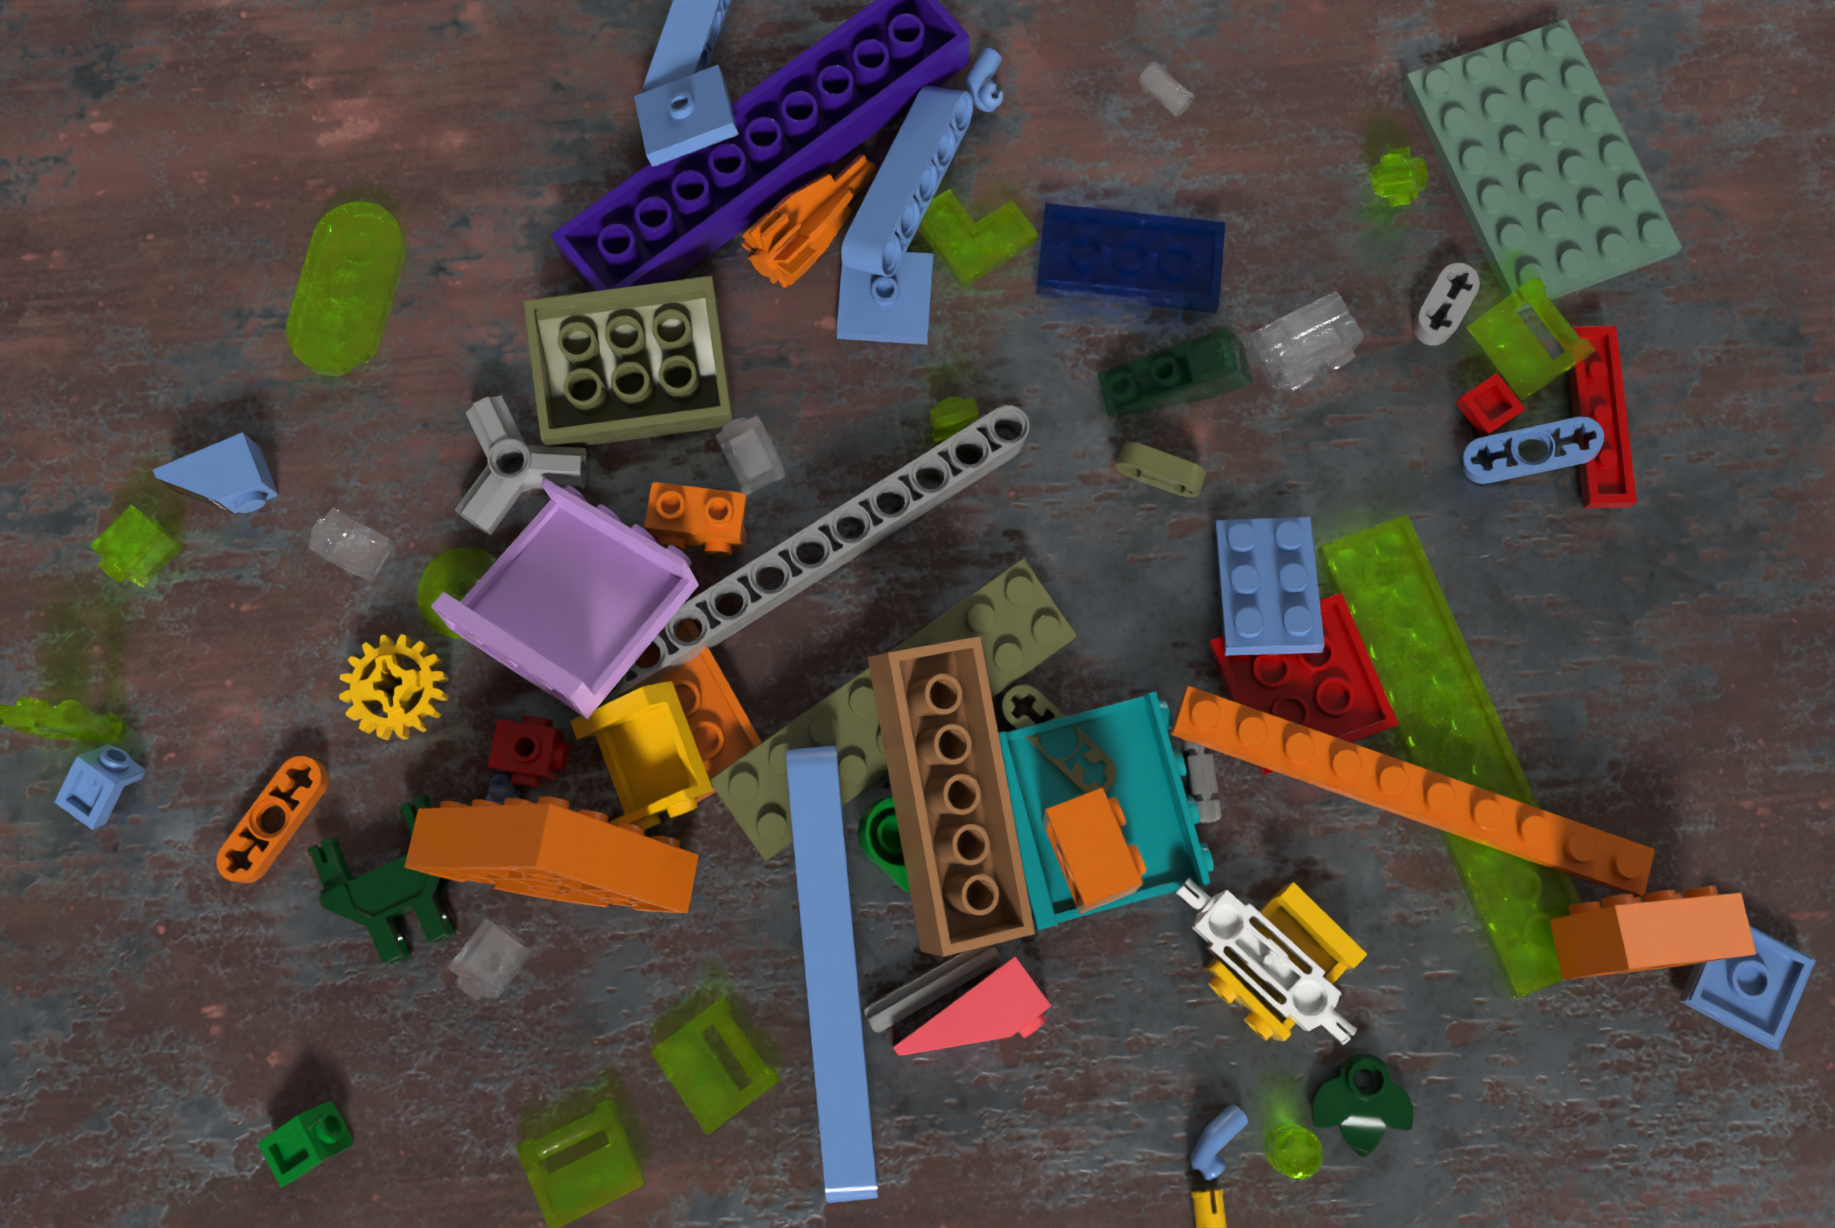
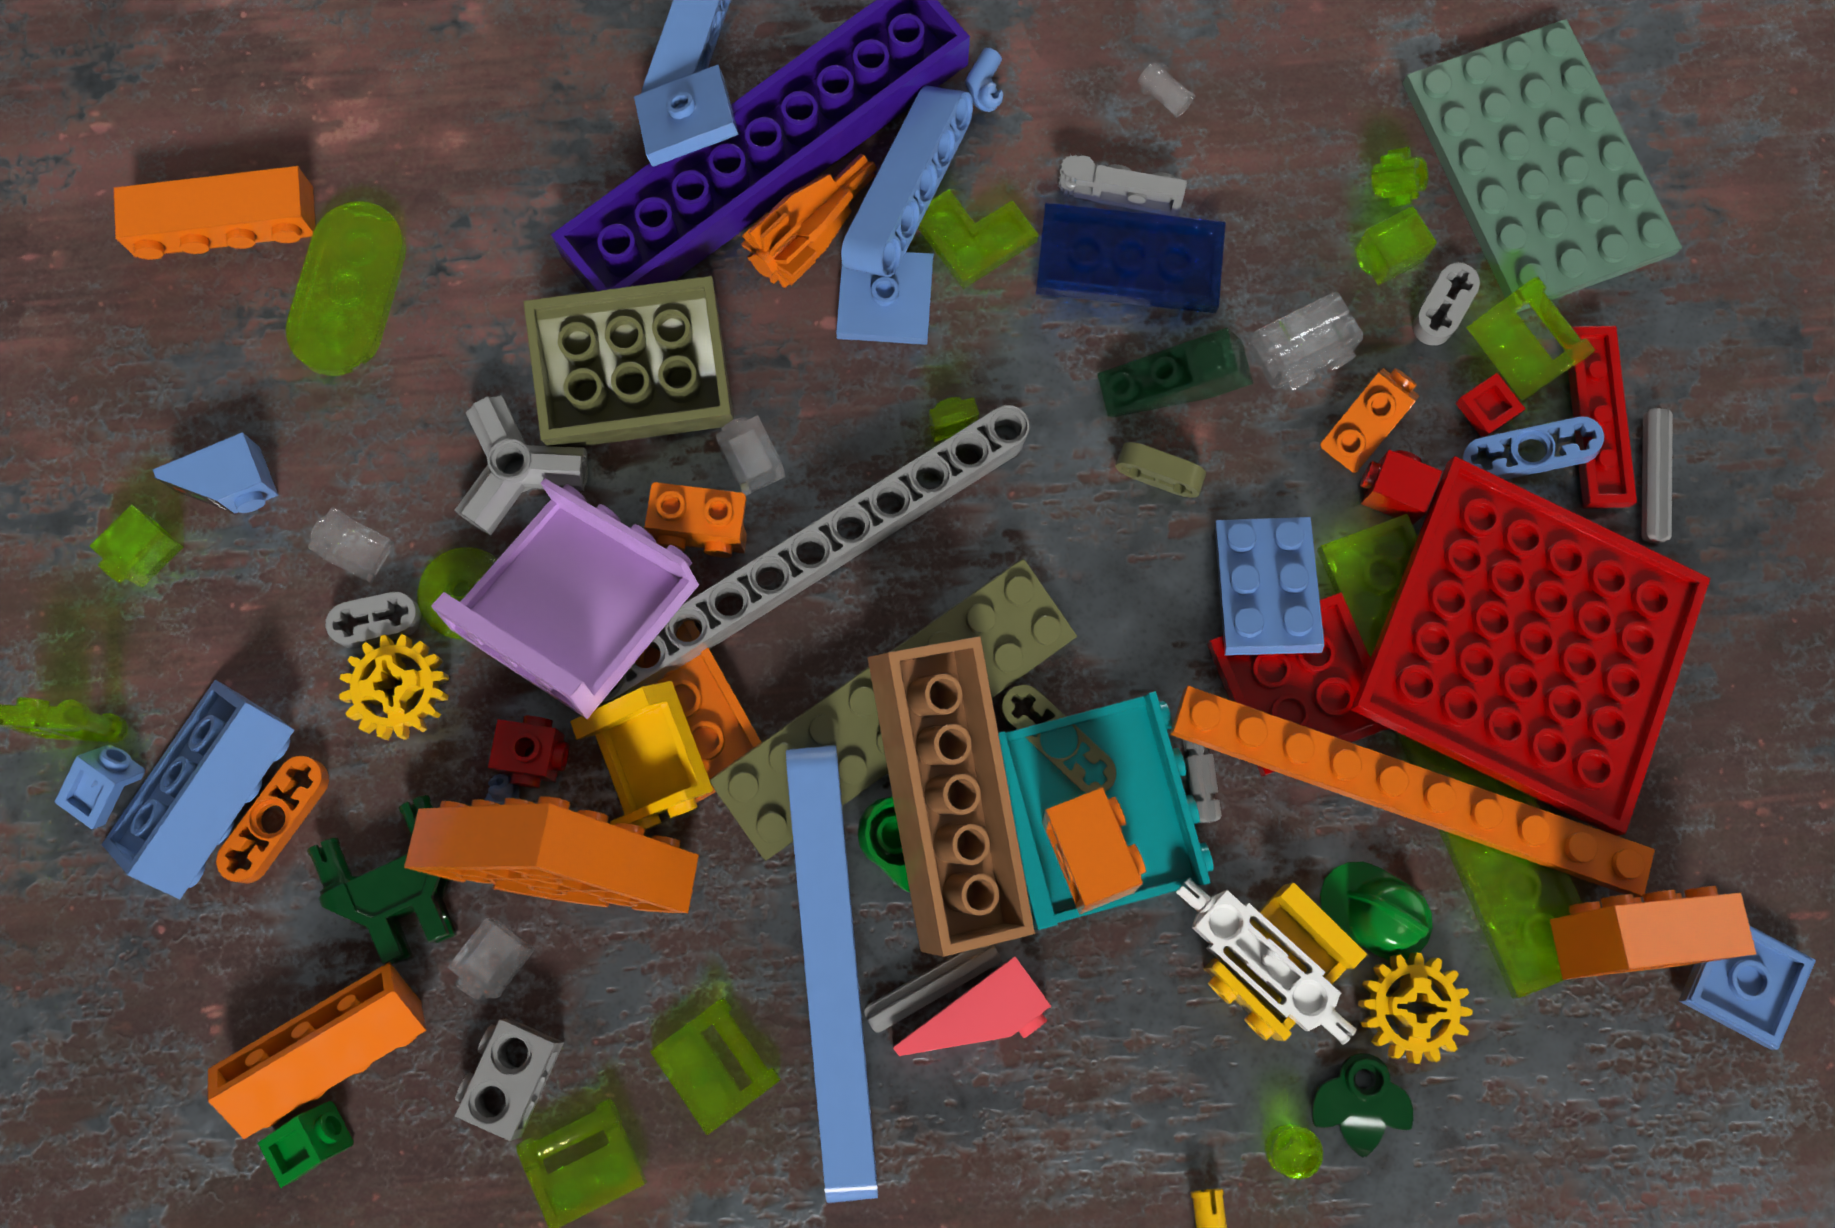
(197, 791): none -> medium blue slope
(214, 212): none -> orange brick
(315, 1051): none -> orange brick
(372, 609): none -> light grey beam
(519, 1084): none -> light grey brick
(1120, 186): none -> light grey hinge
(1214, 1138): medium blue arm -> none
(1370, 418): none -> orange bracket
(1377, 909): none -> green piece
(1394, 245): none -> clear neon green brick
(1400, 485): none -> red brick
(1413, 1027): none -> yellow gear
(1533, 646): none -> red plate
(1657, 475): none -> light grey axle

